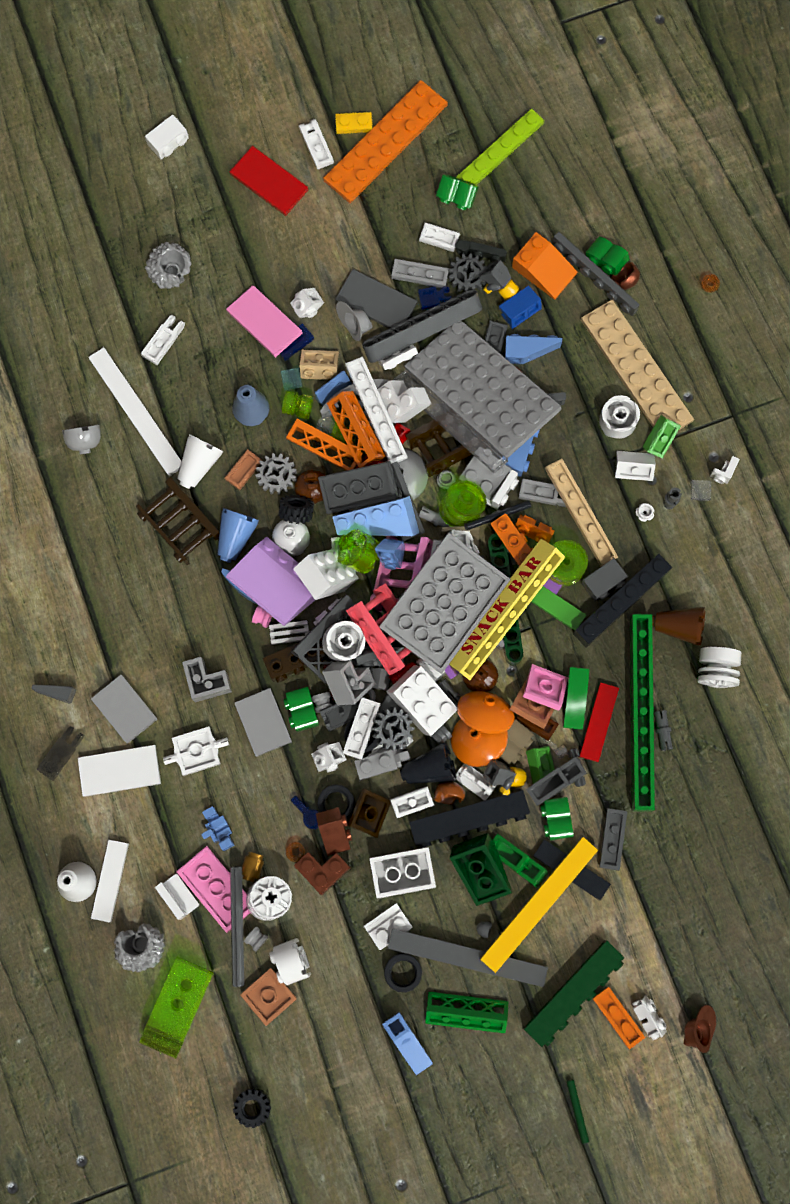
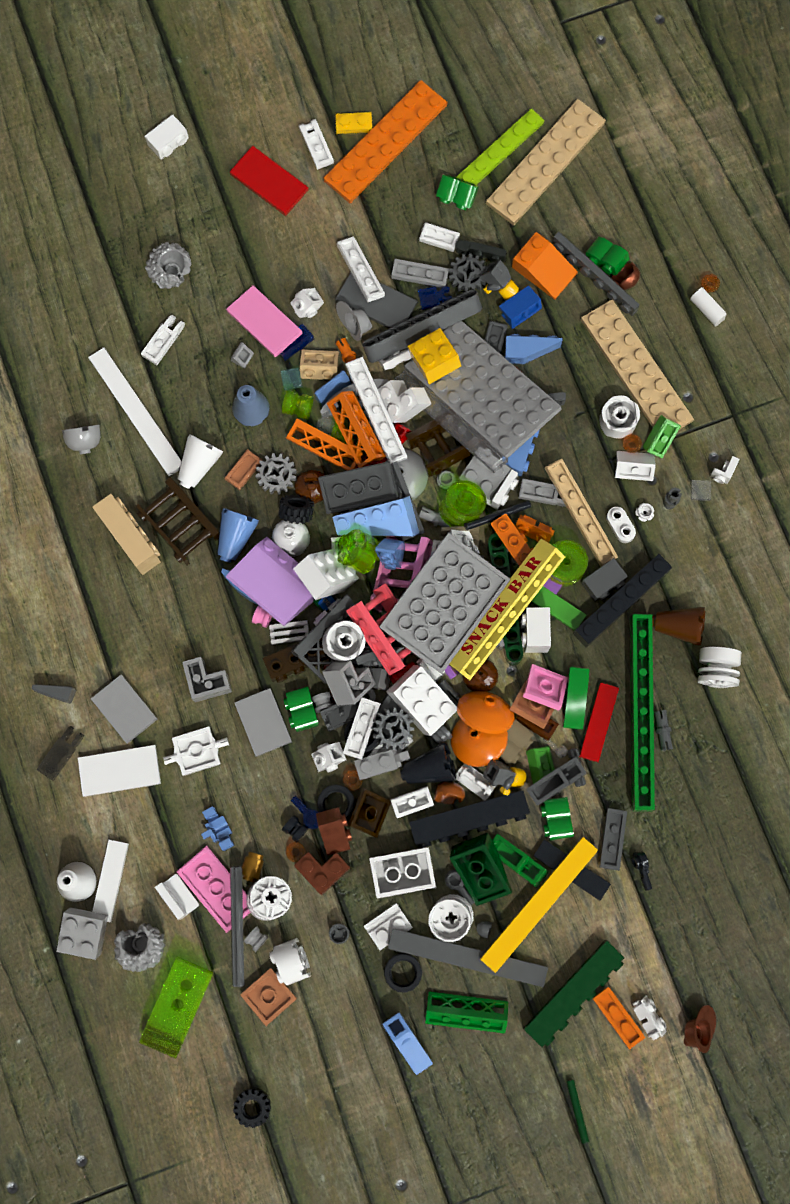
(82, 933): none -> light grey brick
(124, 530): none -> tan brick
(242, 355): none -> light grey slope
(298, 832): none -> black wheel
(323, 603): none -> slope
(339, 933): none -> dark grey wheel
(346, 351): none -> orange pin
(347, 776): none -> clear orange plate
(360, 269): none -> white tile
(434, 356): none -> yellow brick
(443, 926): none -> white wheel
(454, 882): none -> dark grey plate
(537, 630): none -> white brick
(545, 162): none -> tan plate
(621, 524): none -> white plate
(632, 438): none -> clear orange plate
(641, 863): none -> black plate
(708, 306): none -> white brick

